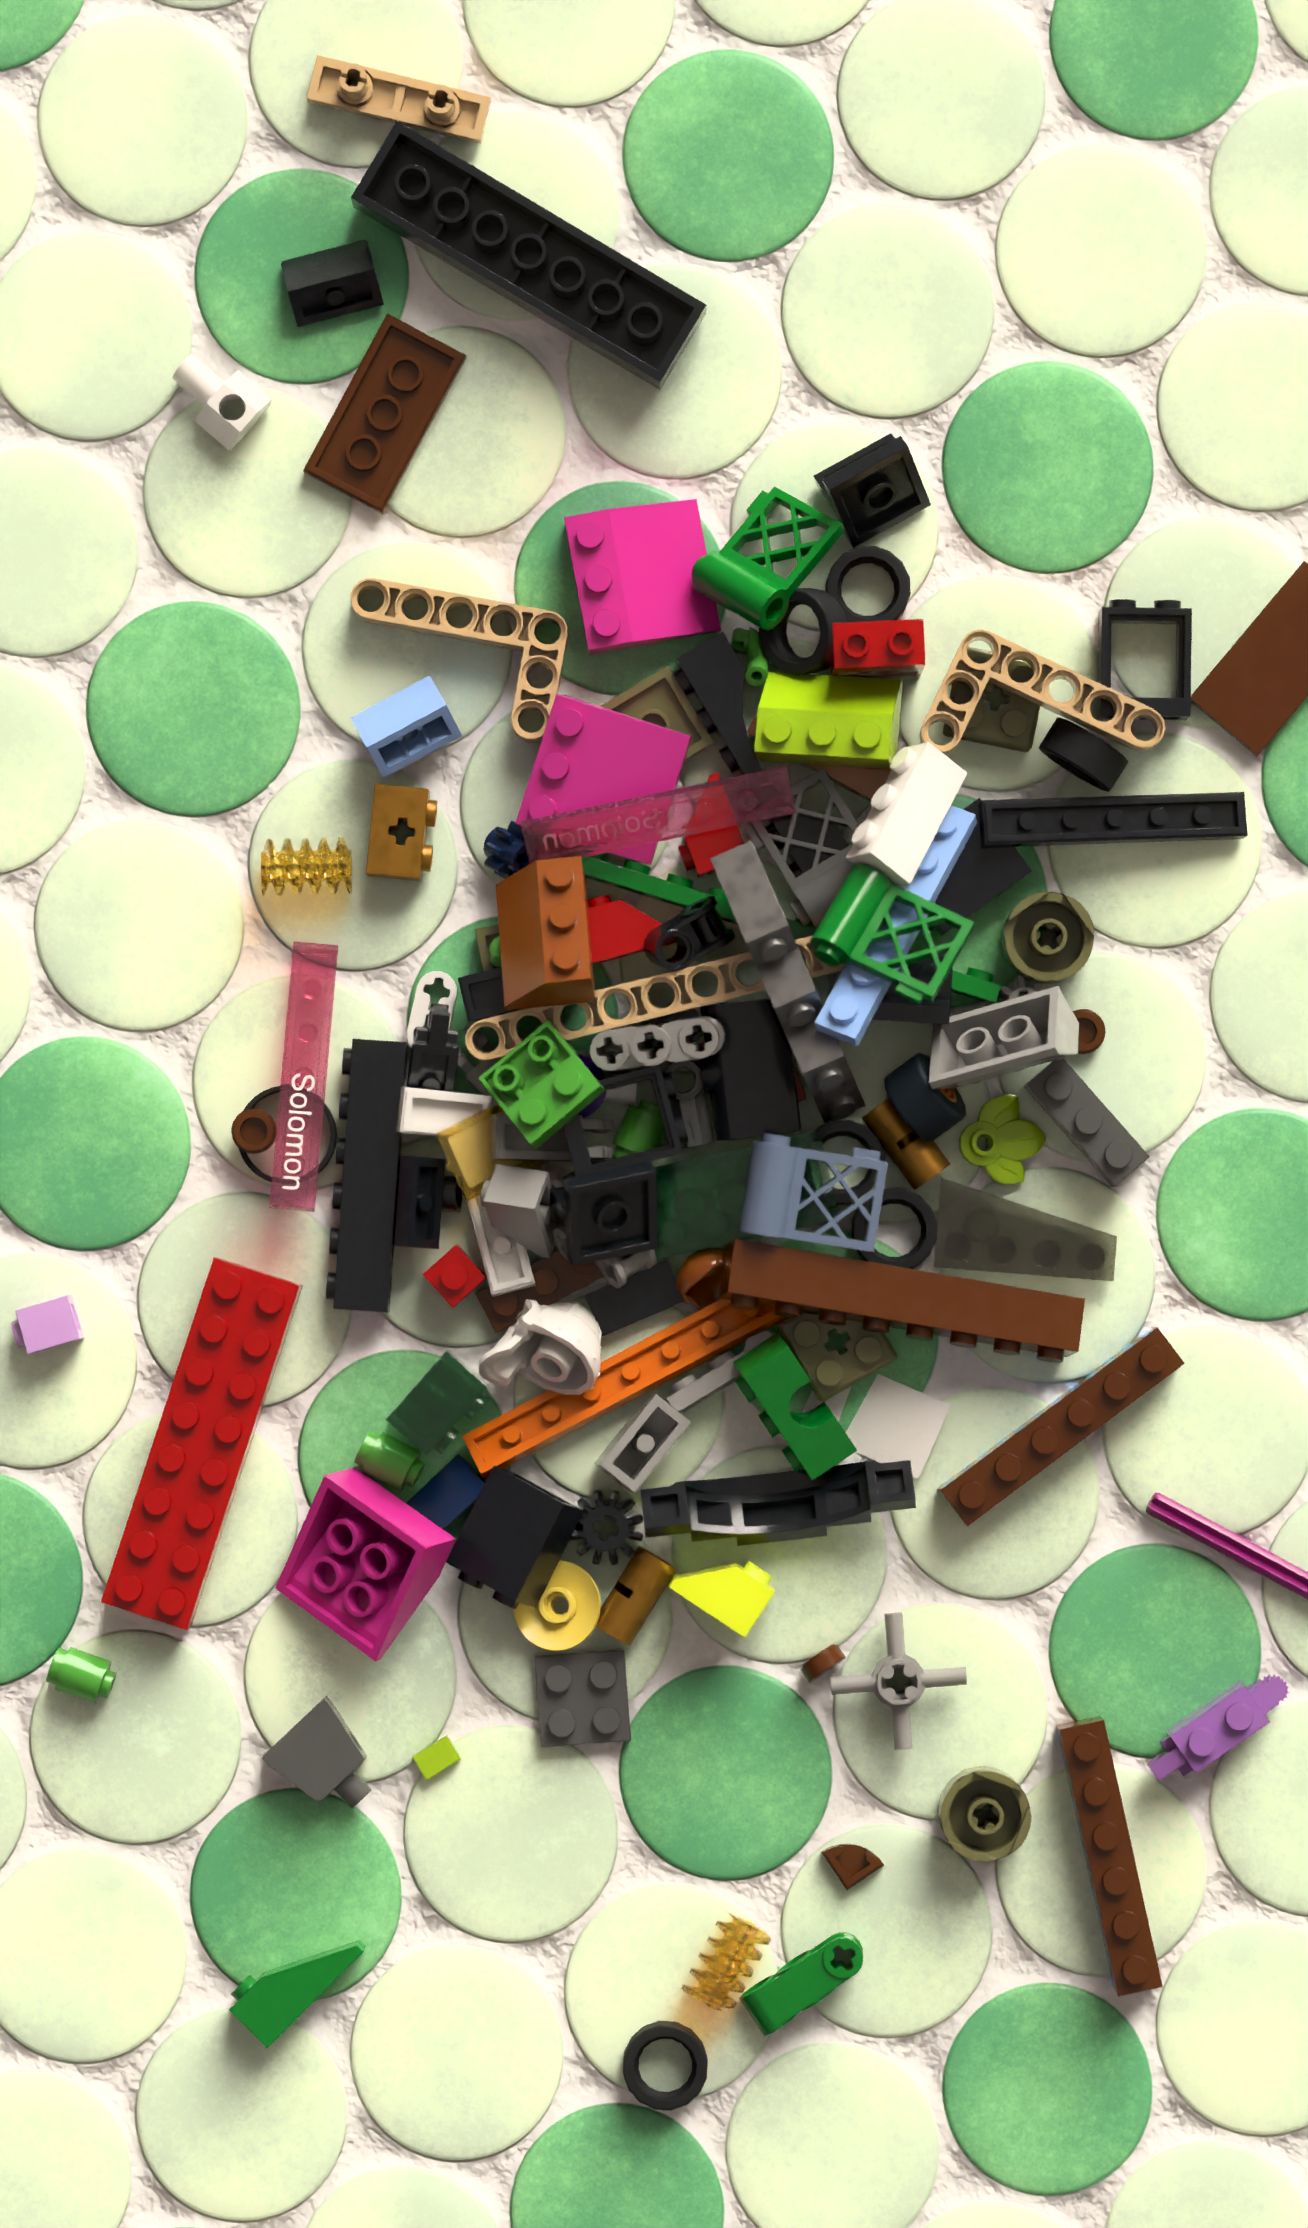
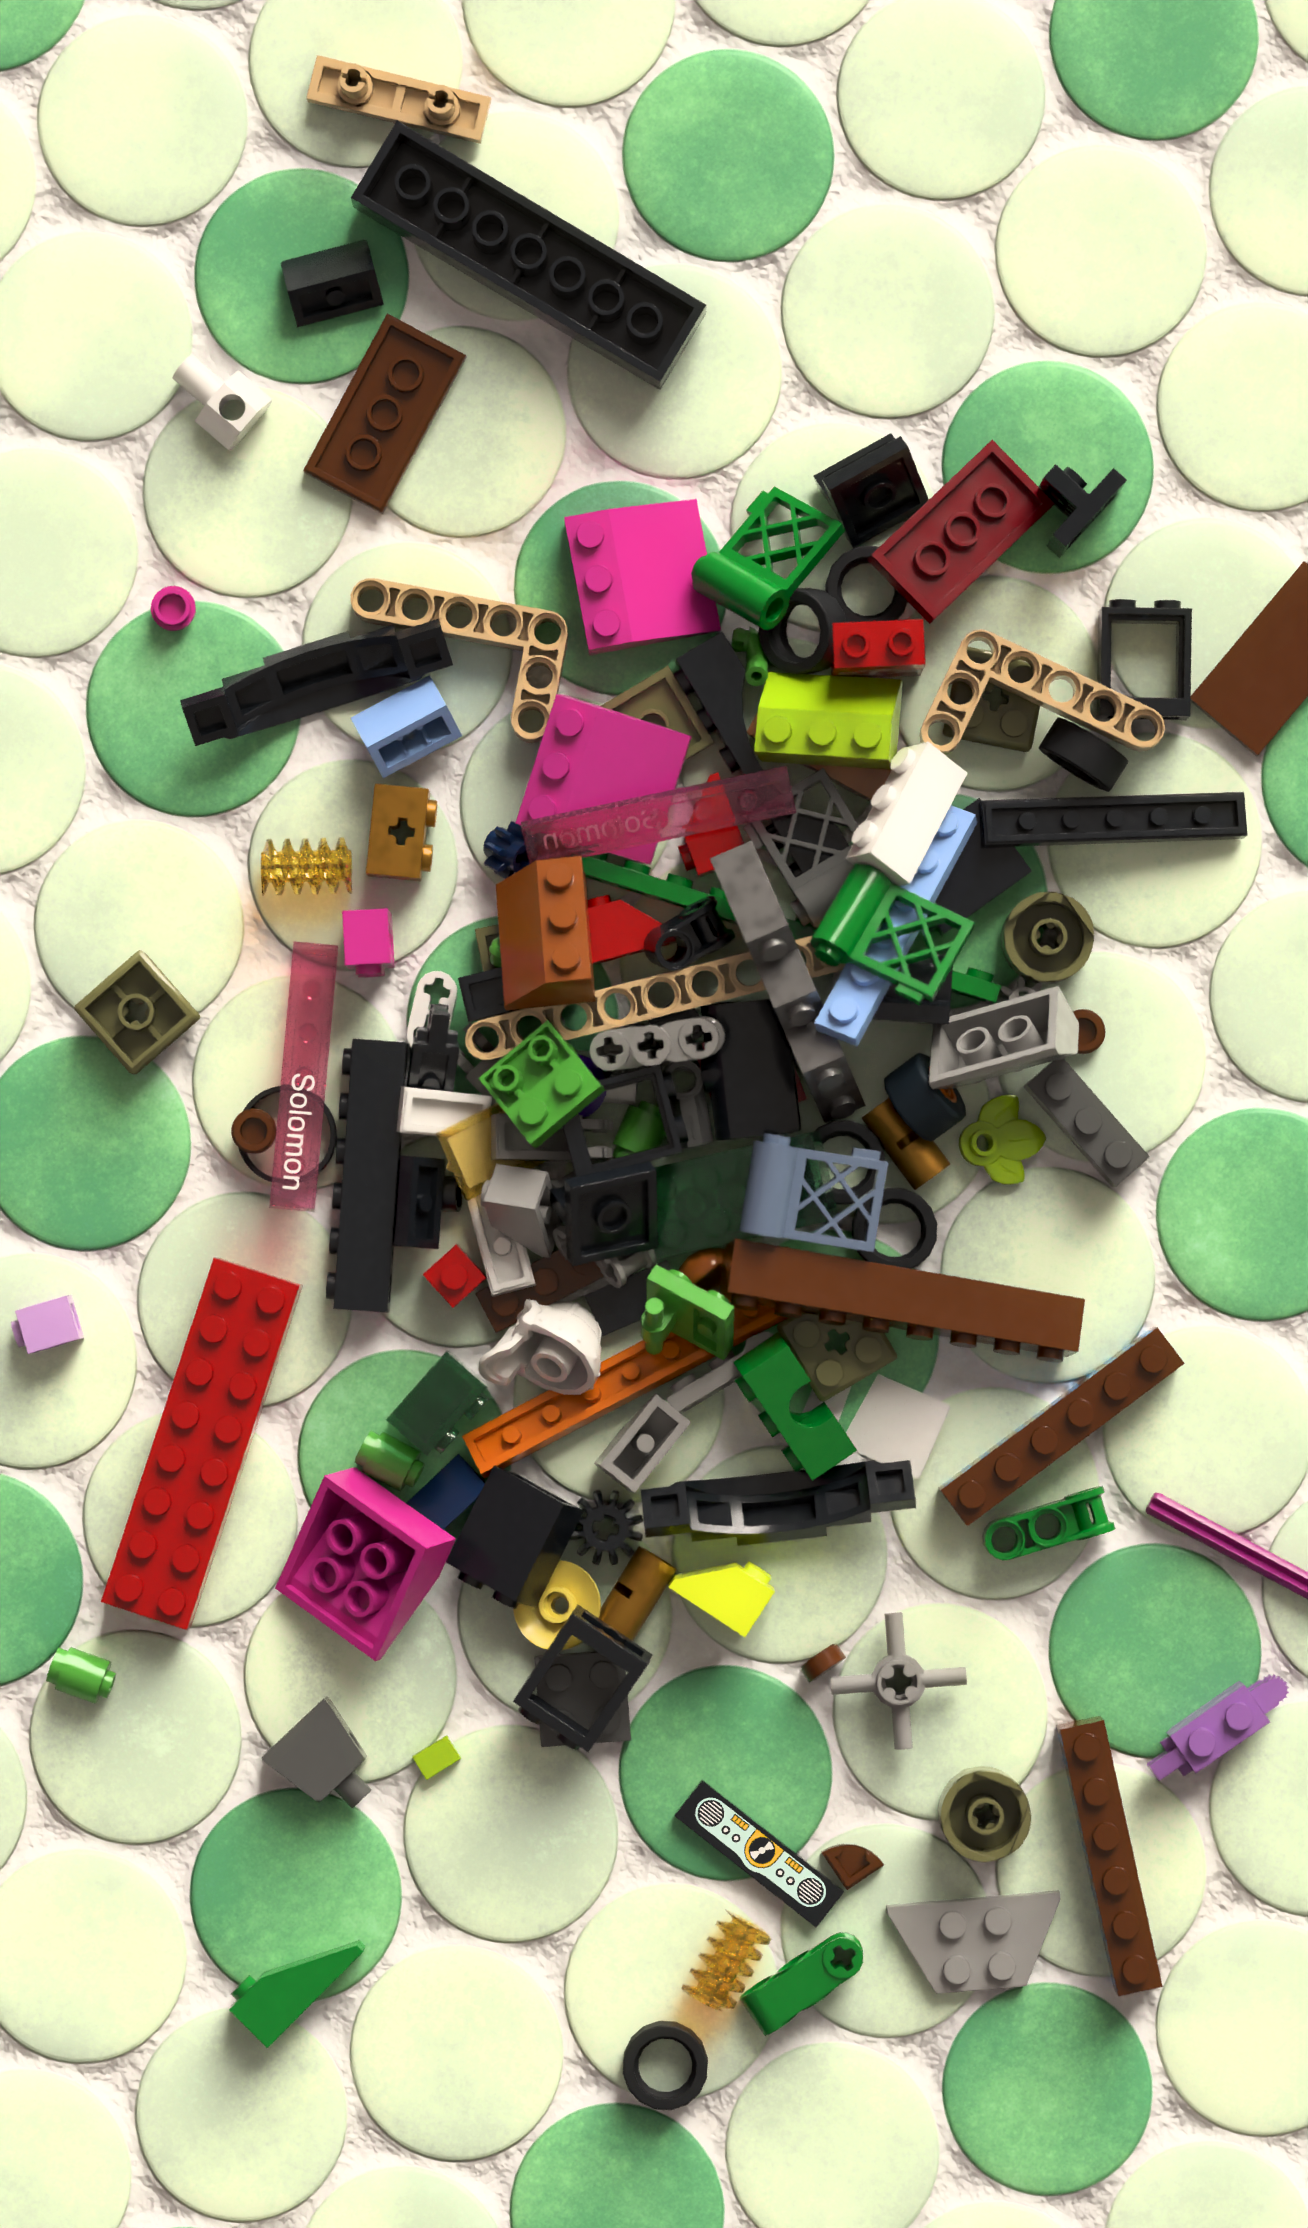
(107, 1012): none -> olive brick
(173, 608): none -> dark pink plate
(316, 680): none -> black piece
(368, 941): none -> dark pink brick
(609, 1644): none -> black window
(686, 1311): none -> bright green plate
(759, 1853): none -> tile
(960, 531): none -> dark red plate
(976, 1939): none -> light grey wing
(1008, 1237): clear smoke wing -> none
(1068, 494): none -> black bracket
(1072, 1519): none -> green piece

